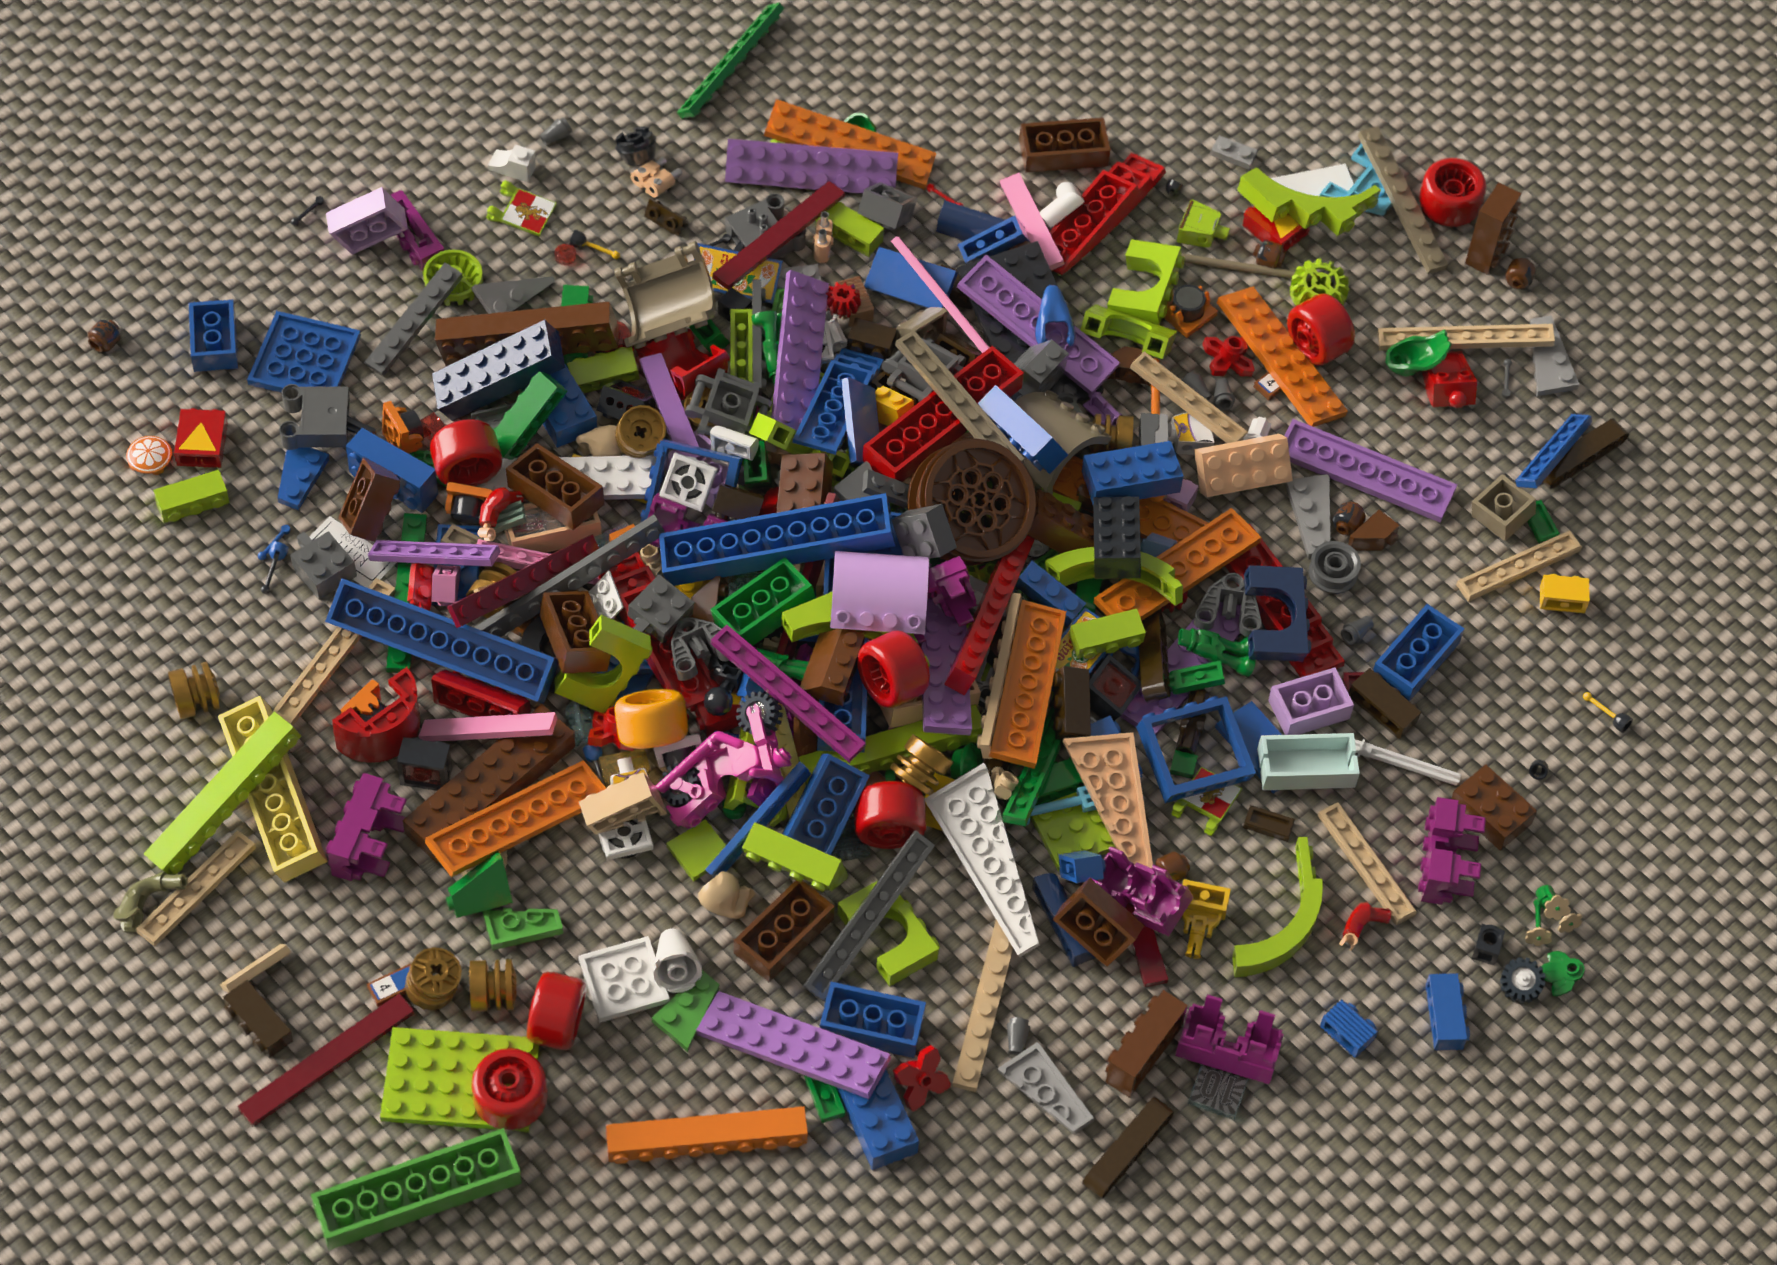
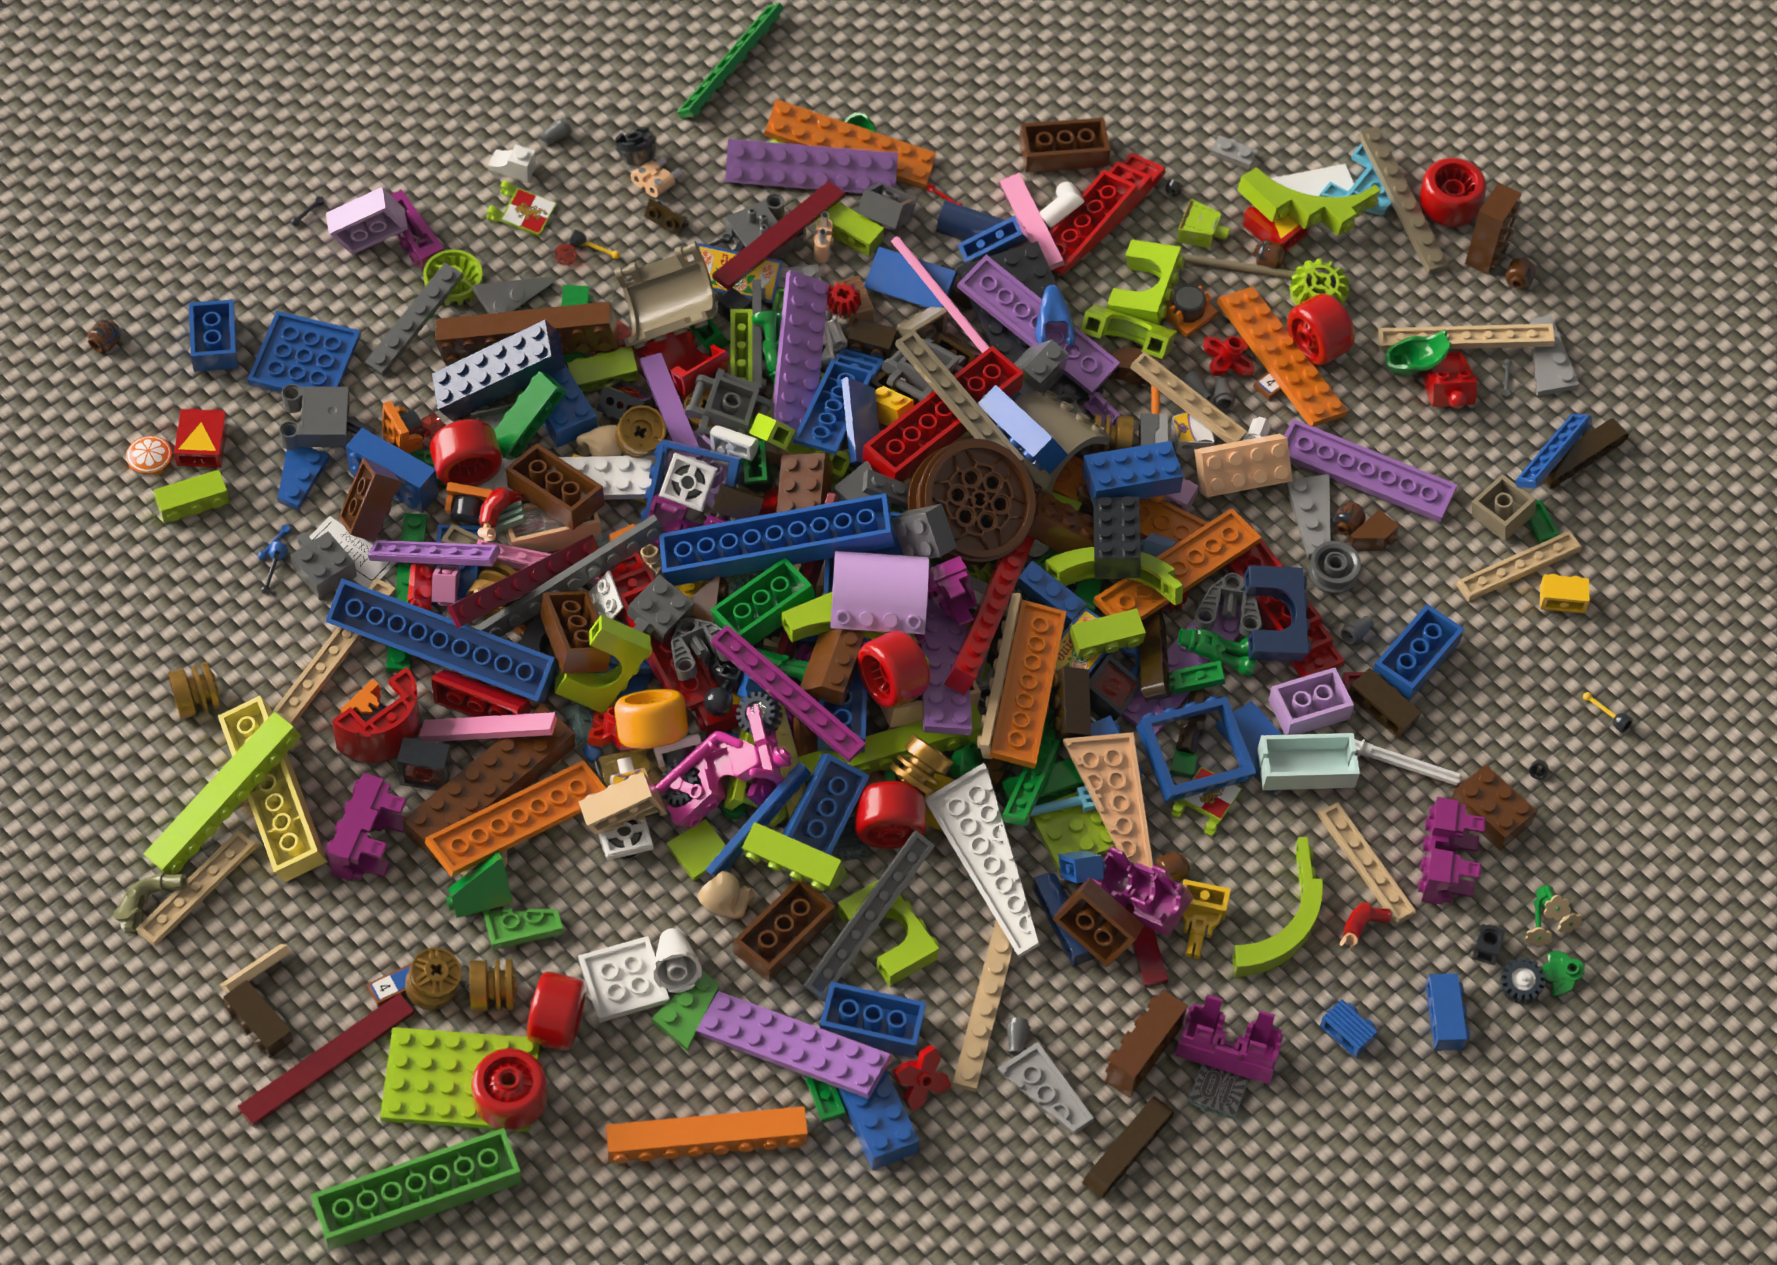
(1003, 782): tan plate -> none
(1269, 823): dark brown tile -> none

